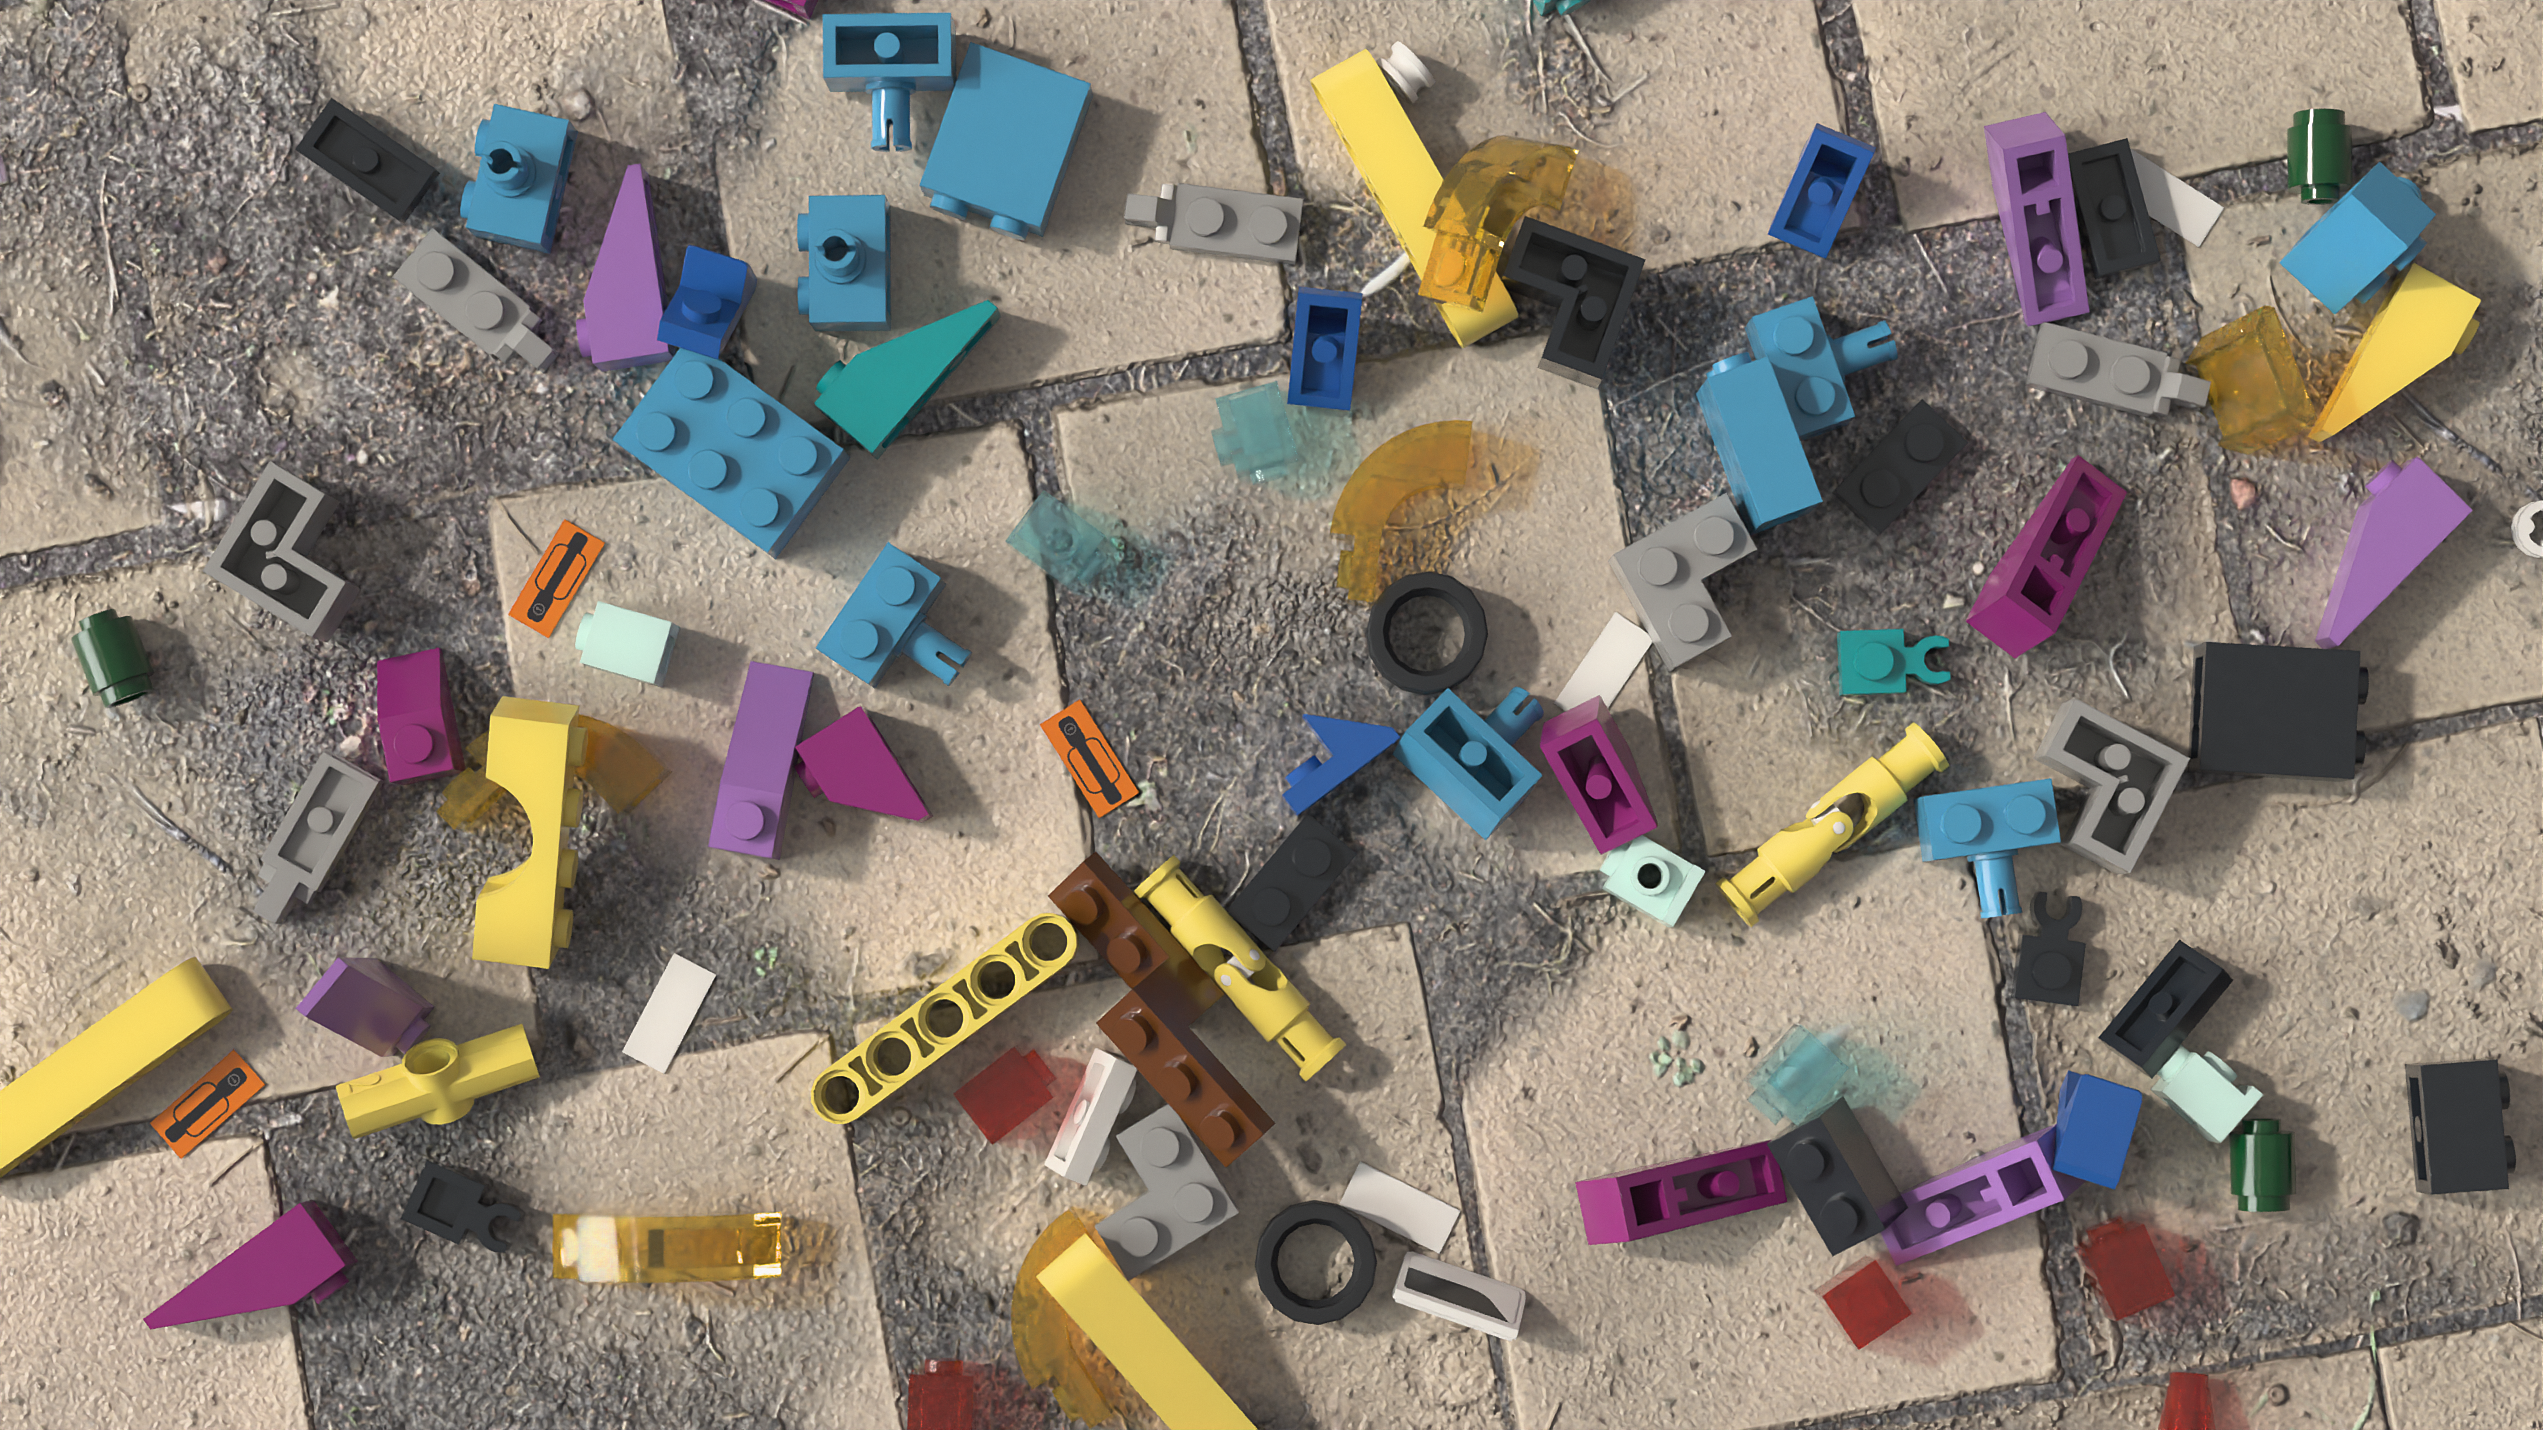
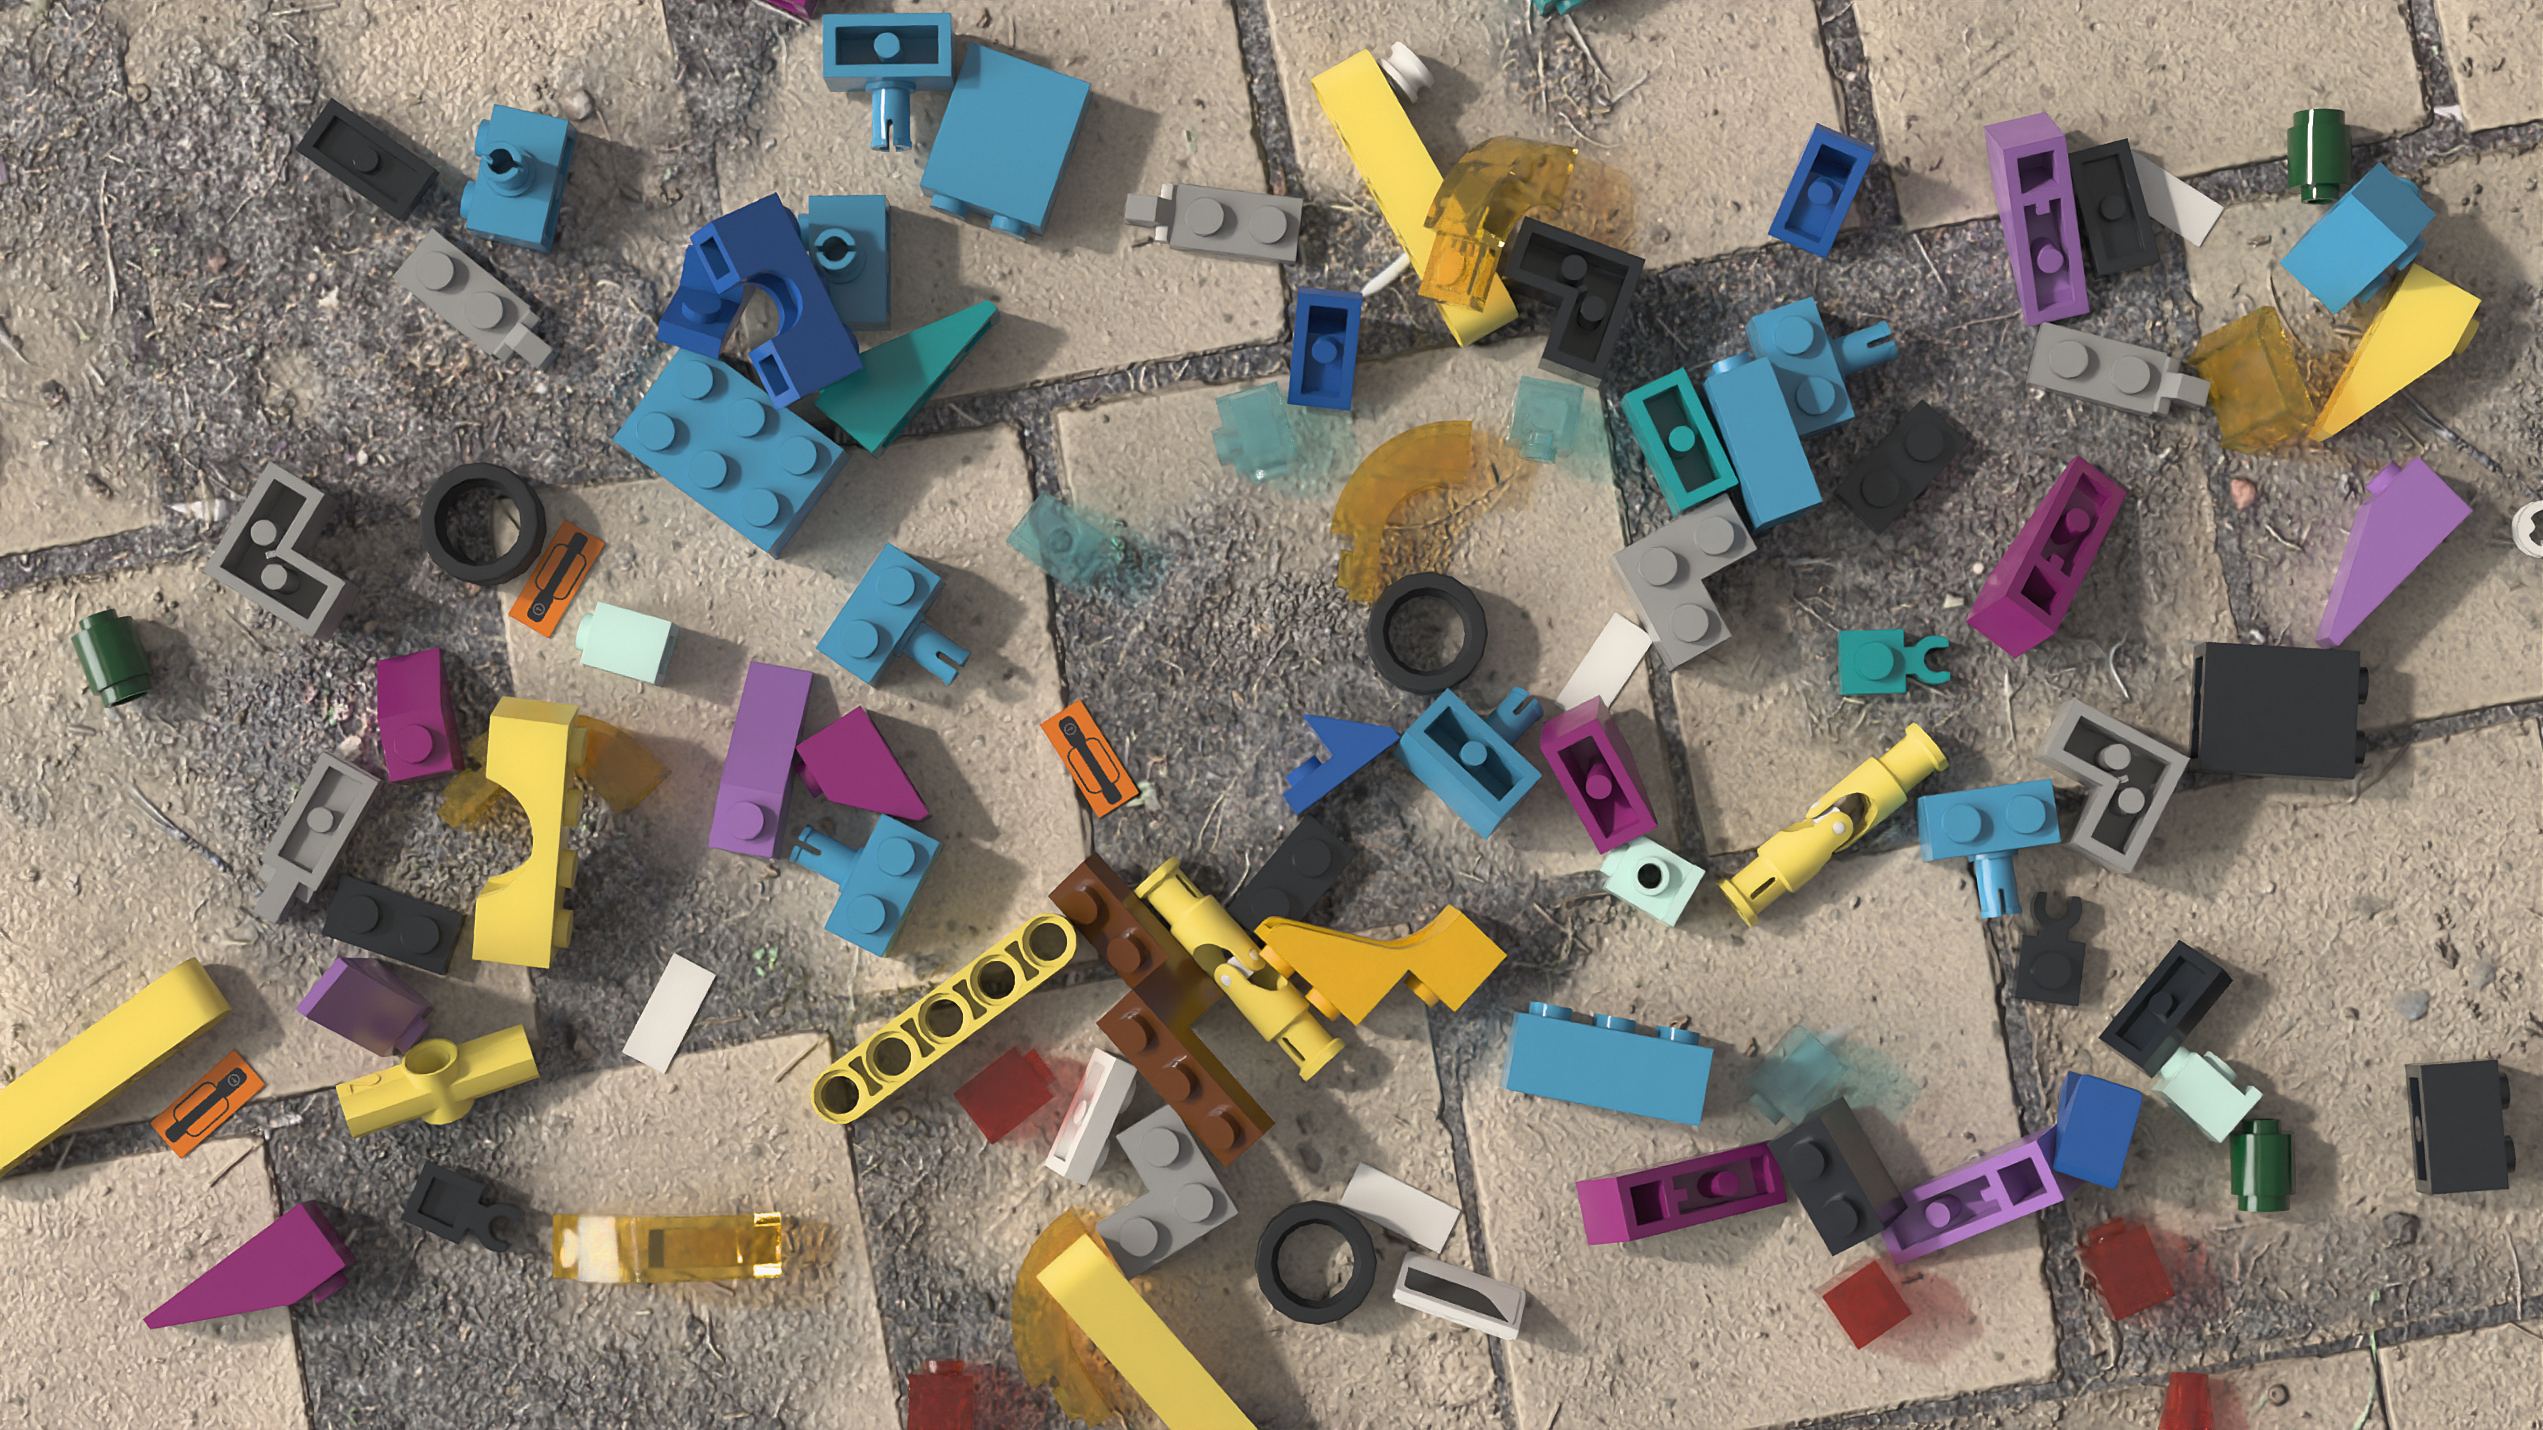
(394, 924): none -> black plate
(436, 509): none -> black tyre
(627, 285): medium lavender slope -> none
(765, 250): none -> blue arch
(875, 882): none -> dark azure brick
(1356, 971): none -> yellow arch
(1543, 419): none -> clear light blue brick
(1607, 1064): none -> dark azure brick
(1678, 442): none -> teal brick

